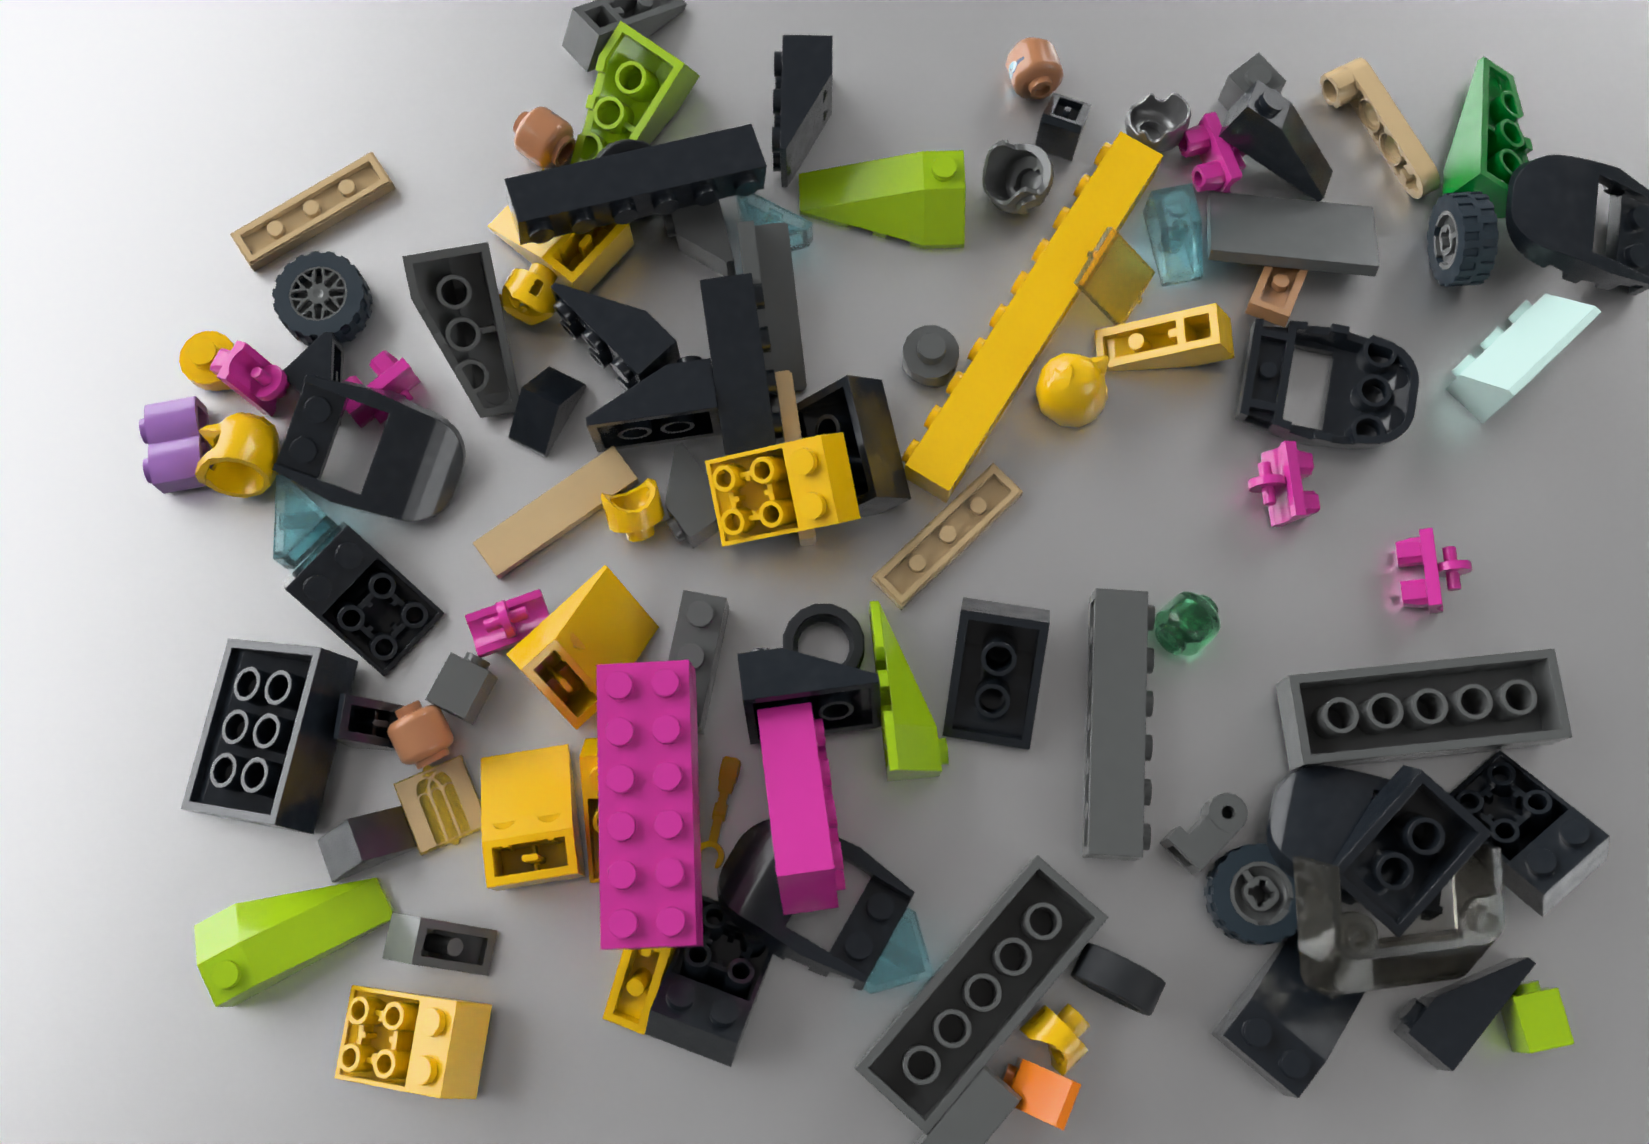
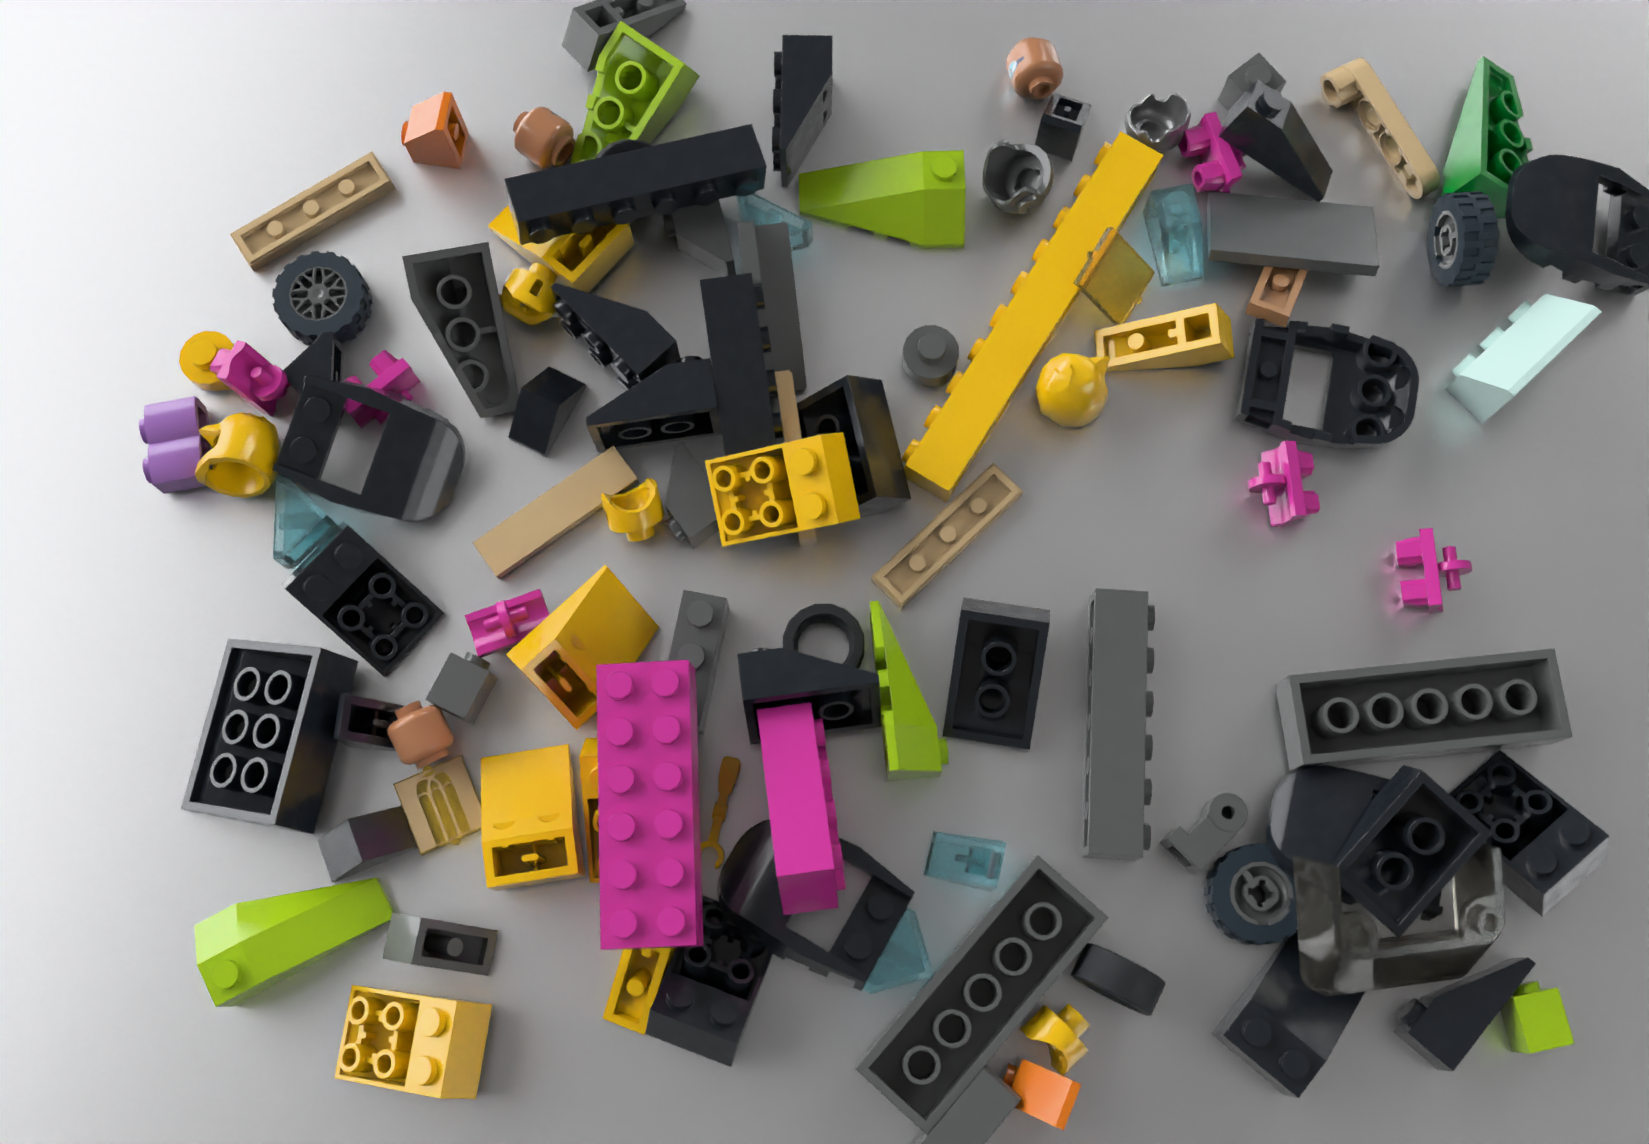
(436, 132): none -> orange slope
(965, 860): none -> clear light blue slope
(1187, 623): clear green head -> none

